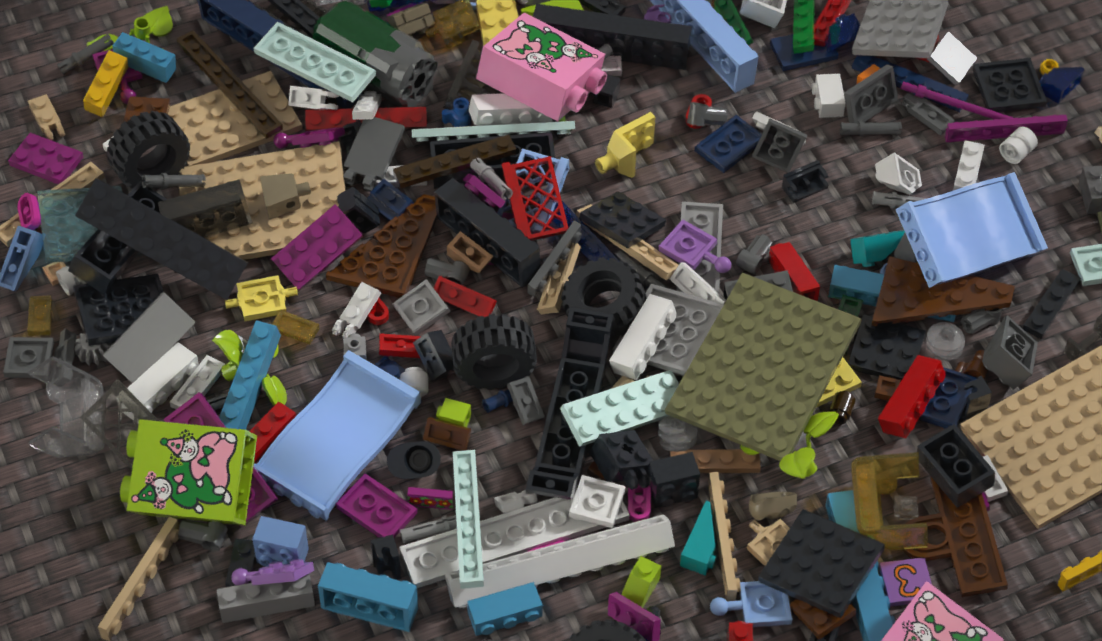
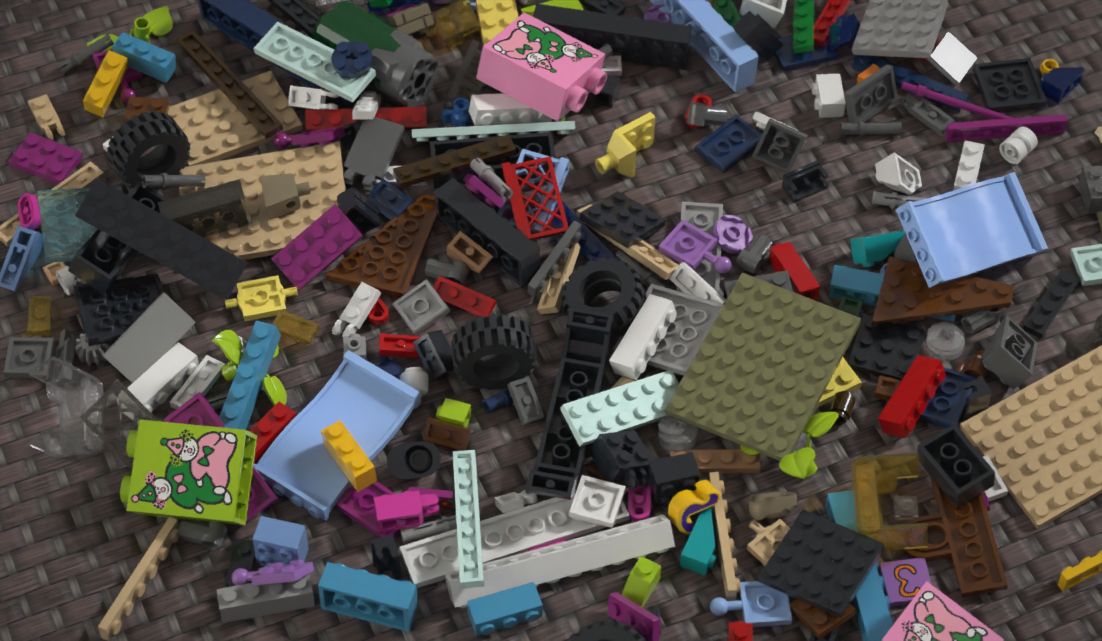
(347, 50): none -> dark blue plate
(349, 455): none -> yellow brick
(404, 510): none -> dark pink hinge
(691, 502): none -> yellow animal
(732, 234): none -> medium lavender tile
(759, 35): none -> black brick

